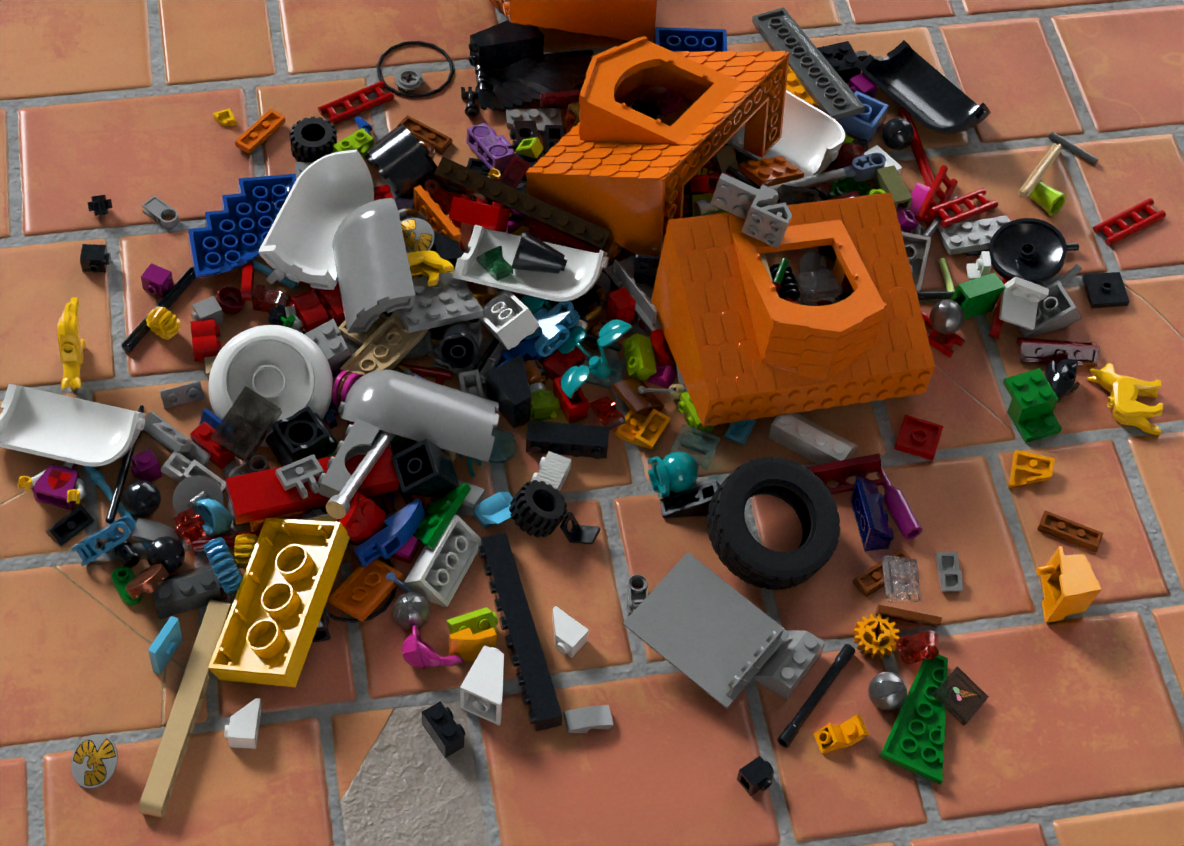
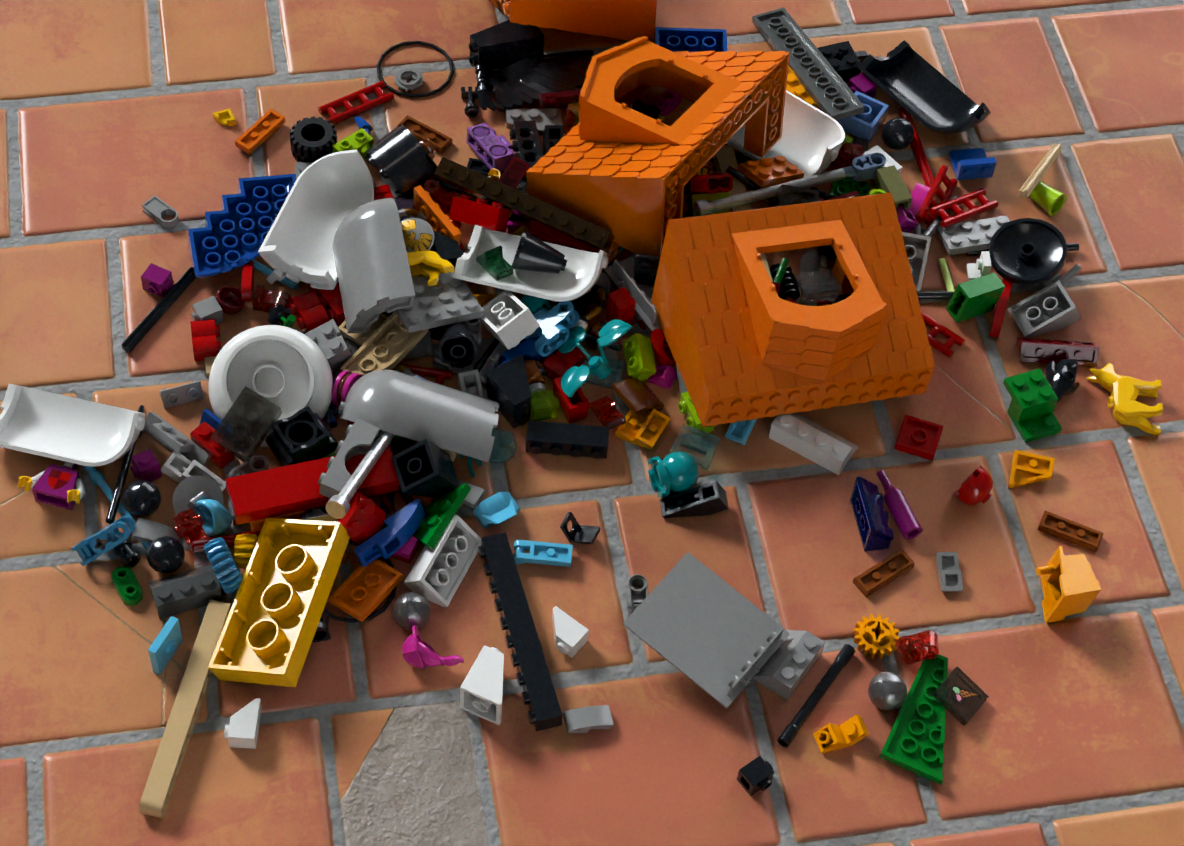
(70, 345): yellow animal -> none
(70, 525): black slope -> none
(94, 258): black brick -> none
(94, 761): shield -> none
(99, 205): black gear -> none
(146, 581): copper tile -> none
(163, 322): yellow gear -> none
(290, 310): light grey arm -> none
(299, 473): light grey hinge -> none
(392, 577): medium blue hinge -> none
(443, 729): black brick -> none
(469, 645): light orange slope -> none
(477, 621): lime brick -> none
(530, 147): lime slope -> none
(538, 508): black tyre -> none
(542, 553): none -> medium azure plate
(553, 470): white brick -> none
(674, 390): hinge -> none
(758, 207): light grey piece -> none
(803, 493): black tyre -> none
(841, 470): dark red fence -> none
(901, 579): clear plate -> none
(909, 616): dark orange tile -> none
(947, 316): flat silver piece -> none
(972, 164): none -> blue bracket
(975, 488): none -> red cylinder
(1020, 302): white bracket -> none
(1075, 149): dark grey bar -> none
(1105, 290): black plate -> none
(1126, 230): red bar -> none

